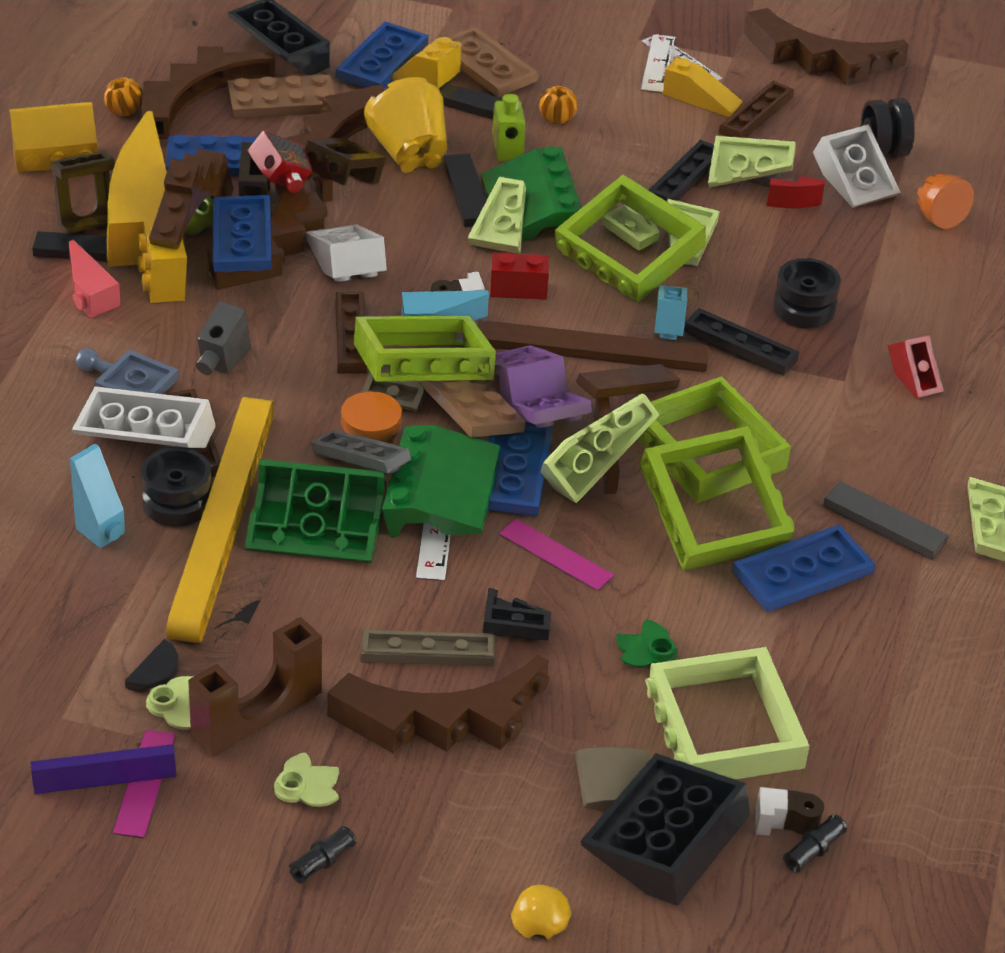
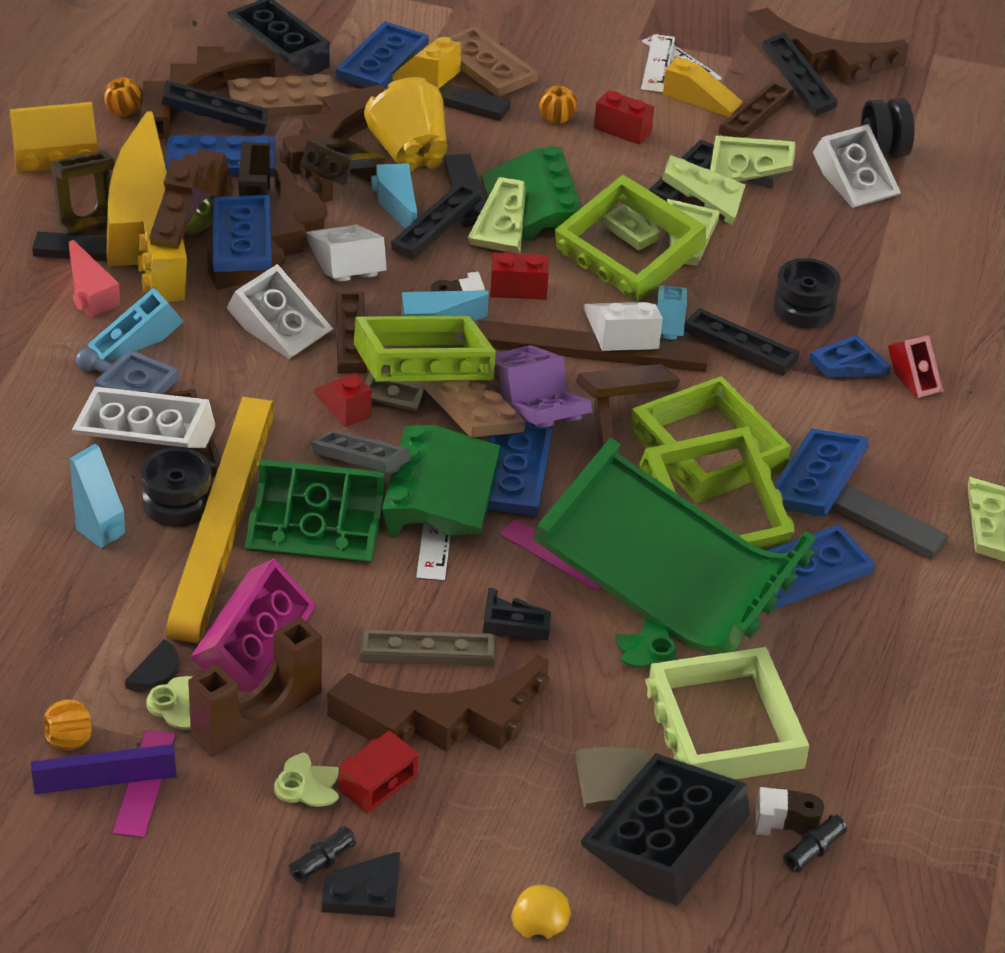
(67, 725): none -> light orange piece
(140, 326): none -> medium azure slope
(214, 106): none -> black plate
(223, 339): dark grey torso -> none
(245, 627): none -> dark pink slope
(278, 313): none -> white slope
(281, 160): red torso -> none
(347, 398): none -> red slope
(363, 888): none -> black wing
(372, 416): orange piece -> none
(377, 771): none -> red brick
(395, 192): none -> medium azure slope
(436, 220): none -> black plate
(508, 119): lime torso -> none
(593, 450): yellowish green wedge -> none
(624, 117): none -> red brick
(625, 325): none -> white slope
(666, 555): none -> green panel
(709, 187): none -> yellowish green wing
(799, 74): none -> black plate
(800, 194): red slope -> none
(820, 471): none -> blue plate
(849, 359): none -> blue wing
(945, 200): orange piece -> none

